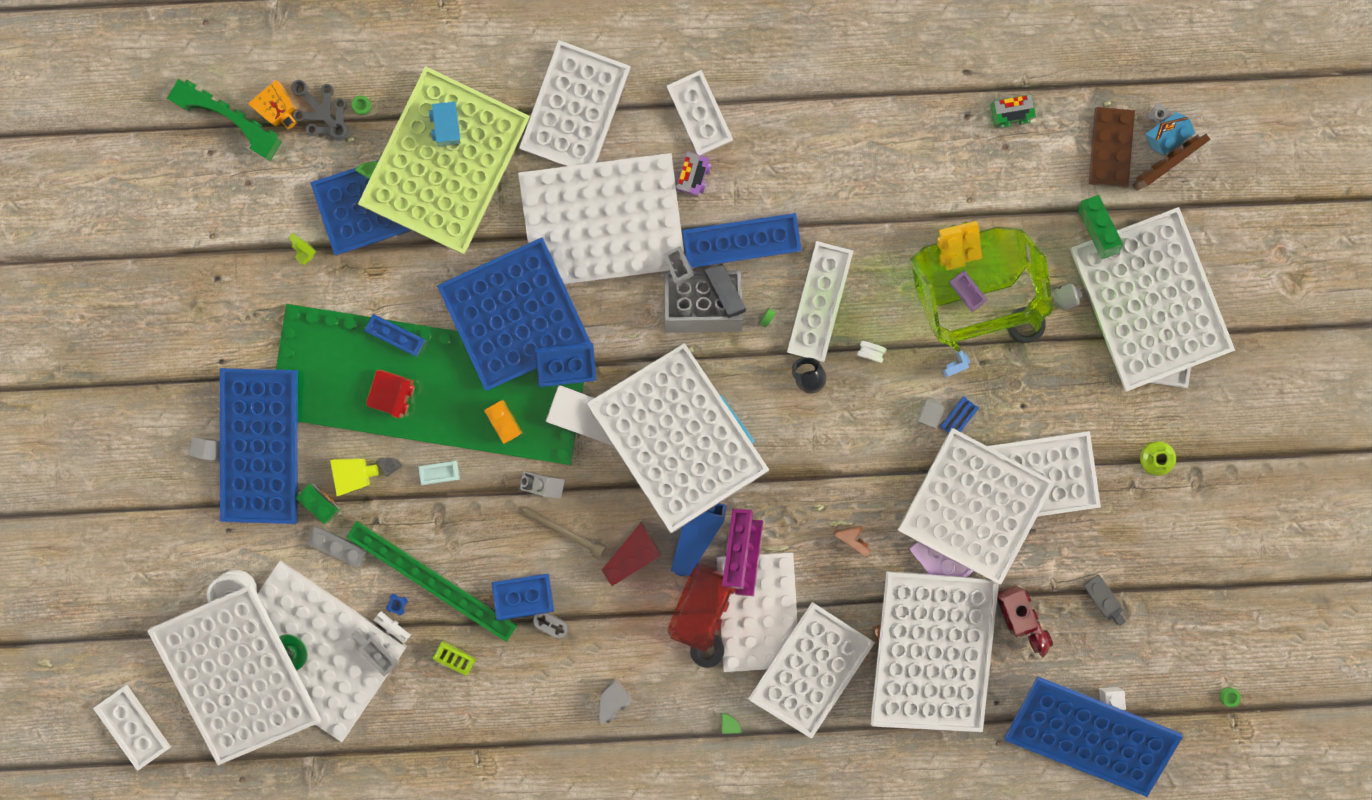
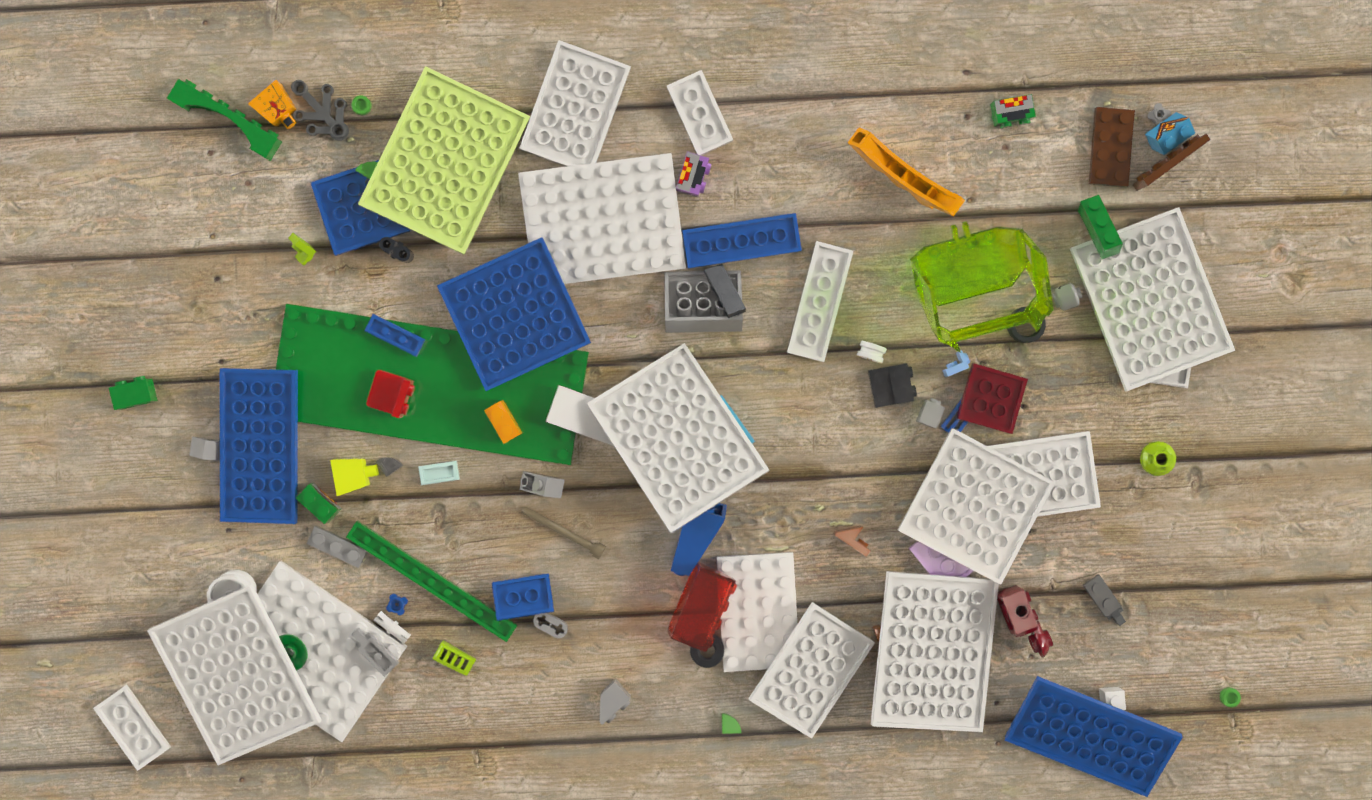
(133, 394): none -> green brick
(396, 250): none -> black piece
(446, 124): dark azure brick -> none
(565, 364): blue tile -> none
(631, 556): dark red wedge -> none
(678, 265): light grey slope -> none
(743, 552): magenta fence -> none
(767, 317): bright green tile -> none
(810, 381): black helmet -> none
(892, 385): none -> black plate
(903, 175): none -> light orange arch
(959, 245): yellow plate -> none
(968, 291): medium lavender plate -> none
(992, 398): none -> dark red plate

